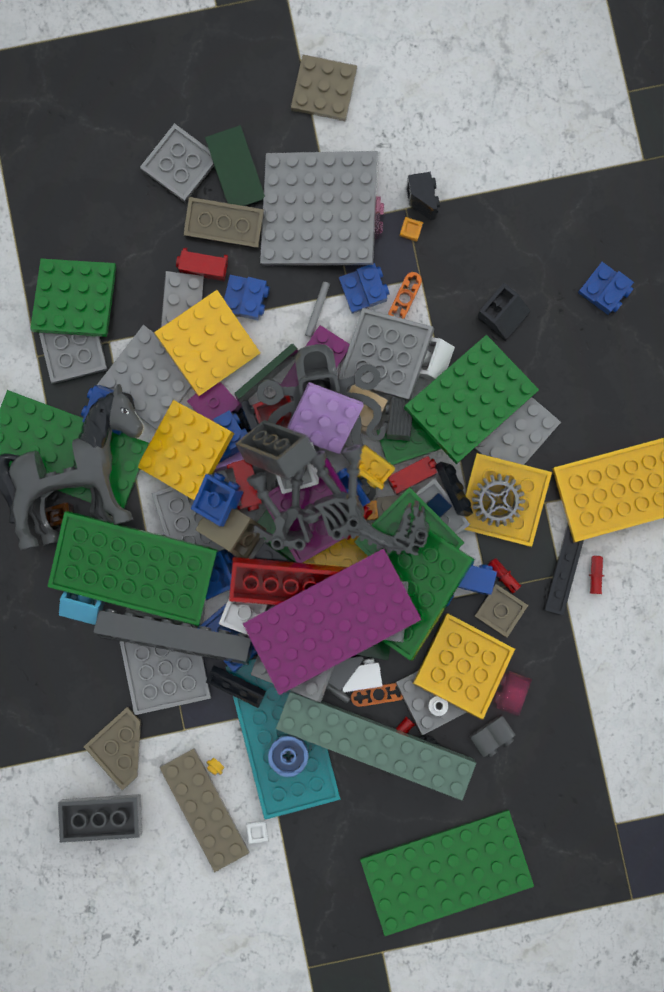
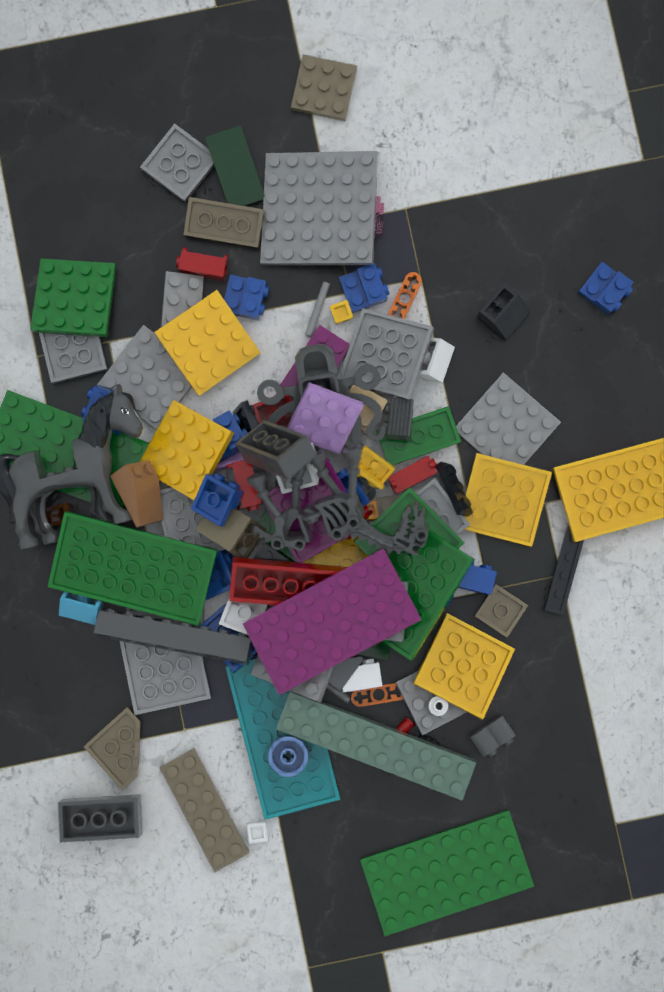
(140, 492): none -> medium nougat slope
(214, 402): magenta plate -> none
(215, 766): yellow plate -> none
(235, 686): black plate -> none
(267, 372): dark green tile -> none
(341, 312): none -> yellow plate
(411, 229): light orange tile -> none
(421, 194): black slope -> none
(439, 504): dark blue slope -> none
(471, 399): green plate -> none
(504, 492): light grey gear -> none
(504, 576): red axle -> none
(512, 692): clear pink brick -> none
(596, 575): red axle -> none

